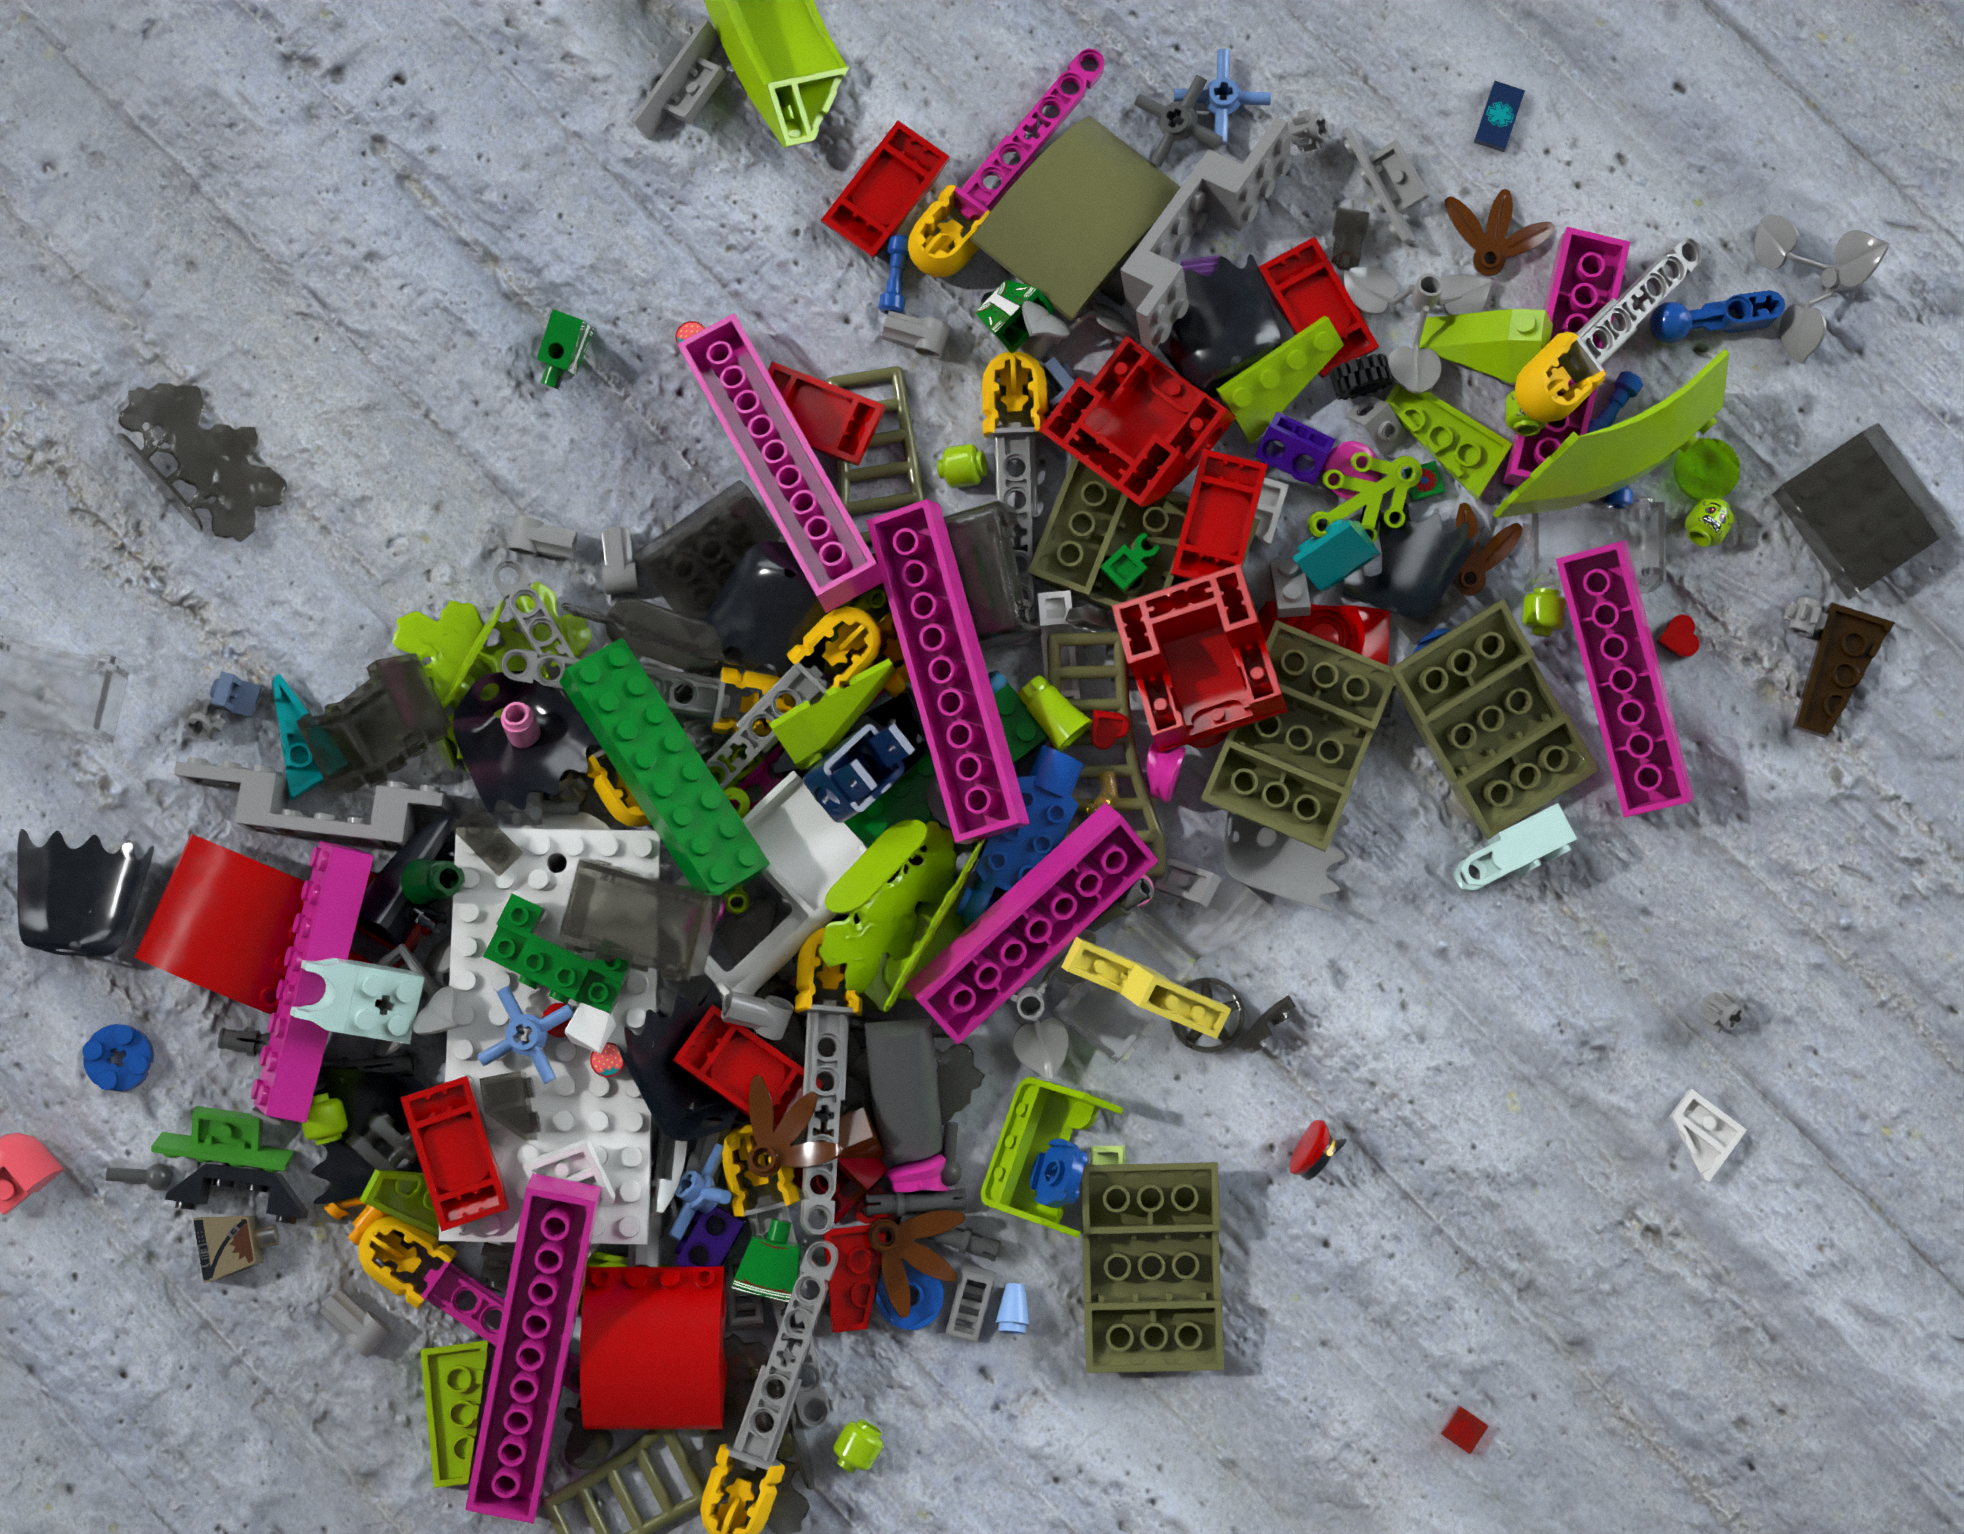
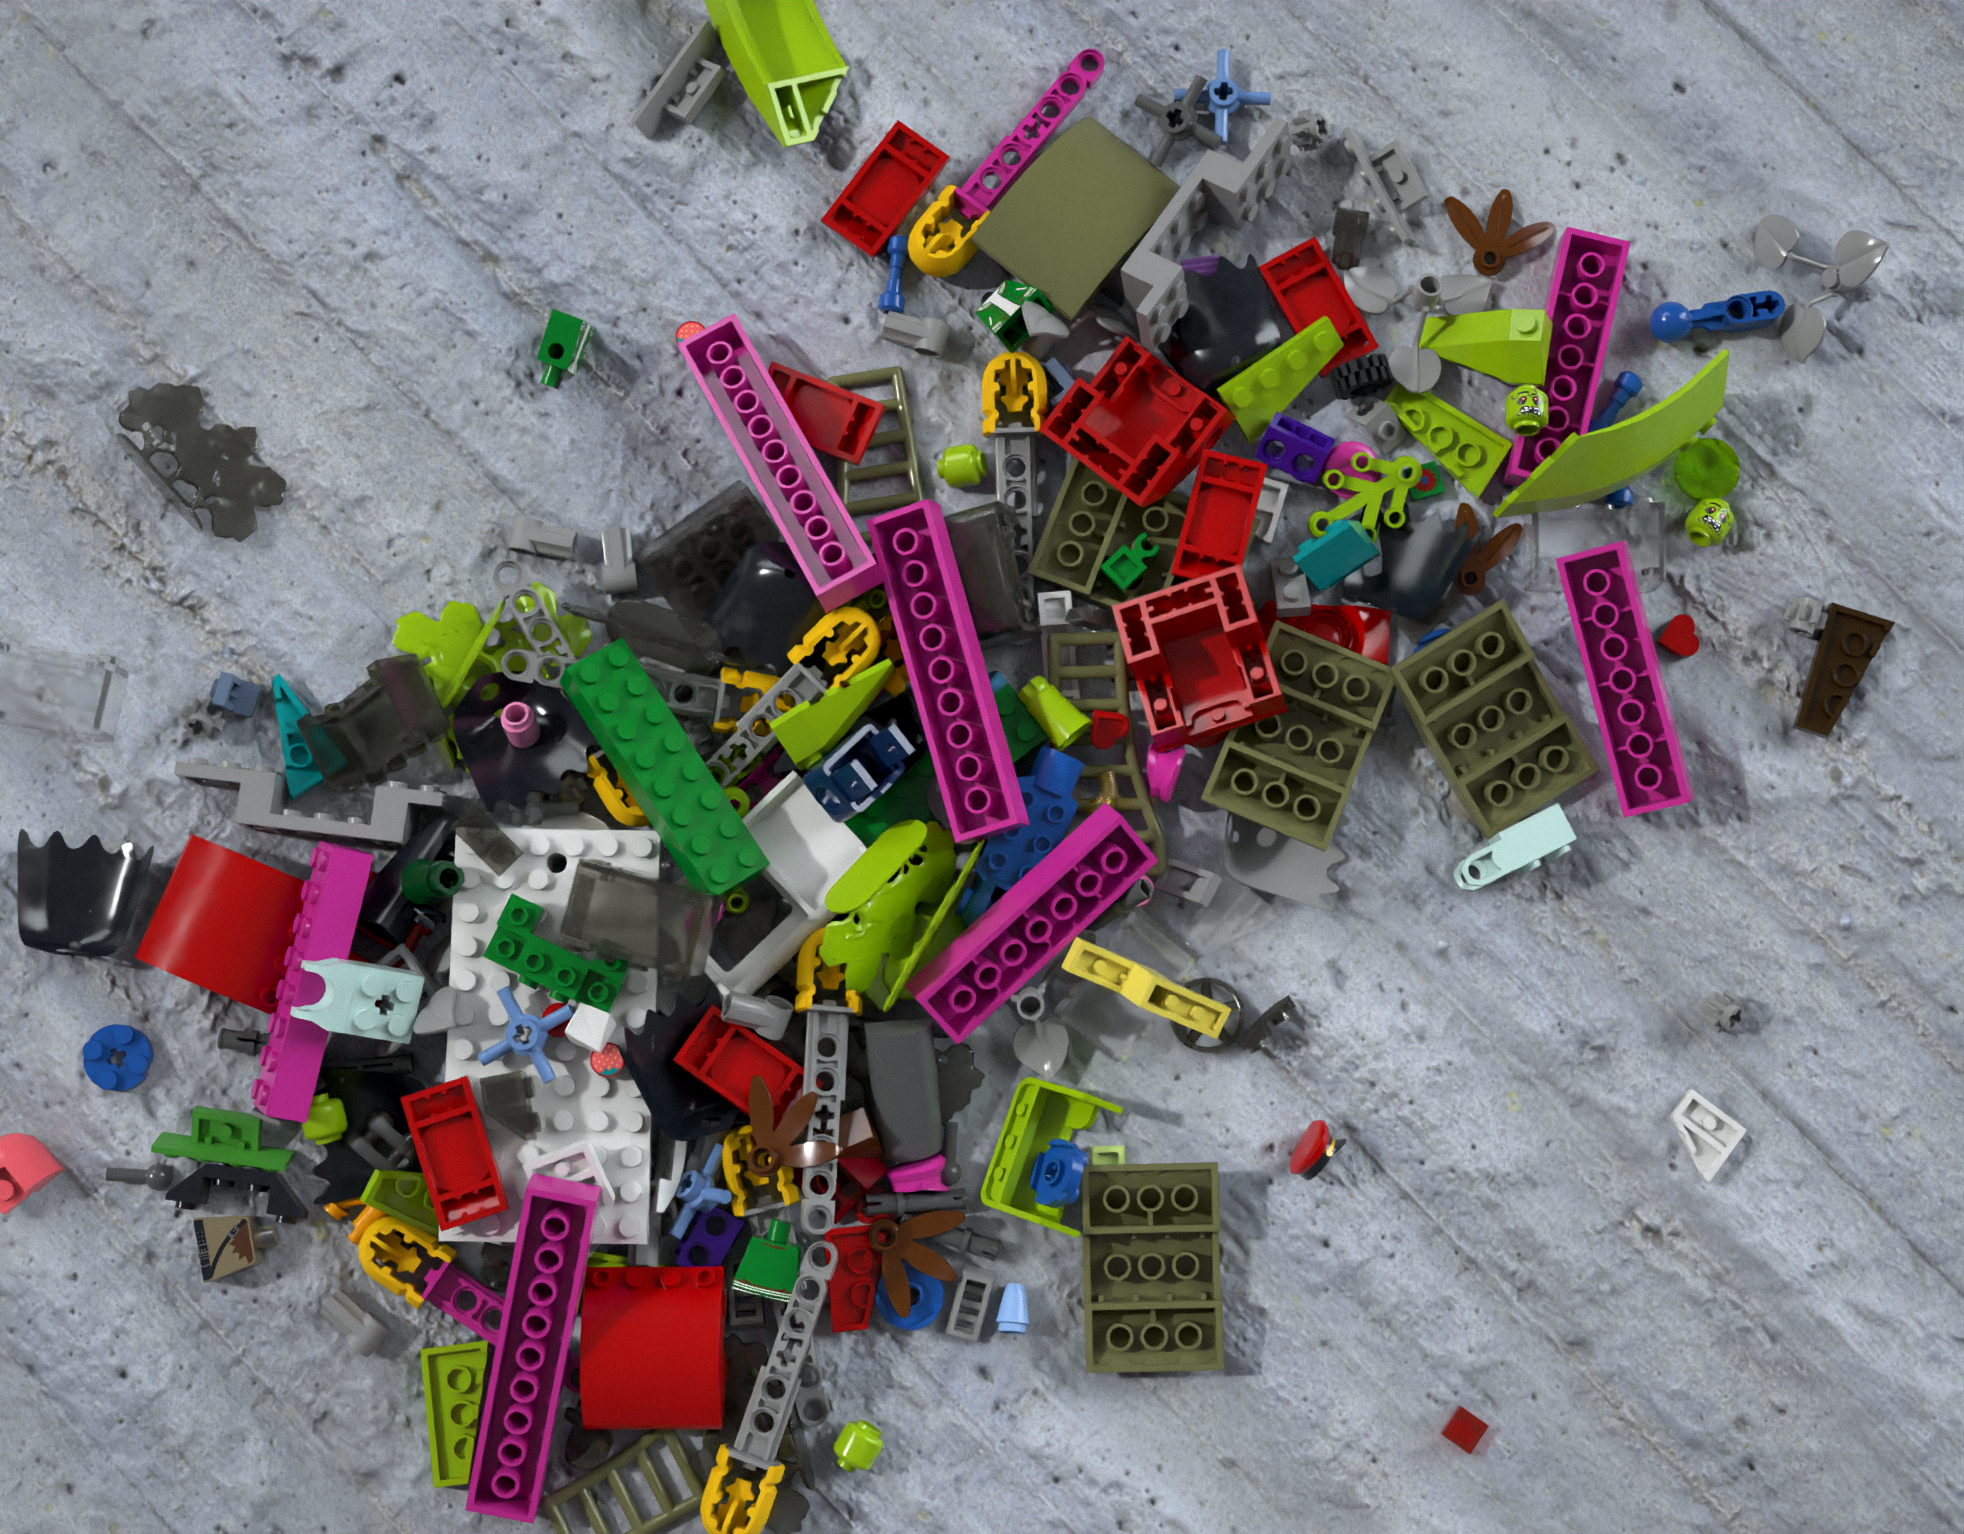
(1499, 116): dark blue tile -> none
(1544, 611): lime head -> none
(1577, 353): piece -> none
(1863, 510): clear smoke slope -> none

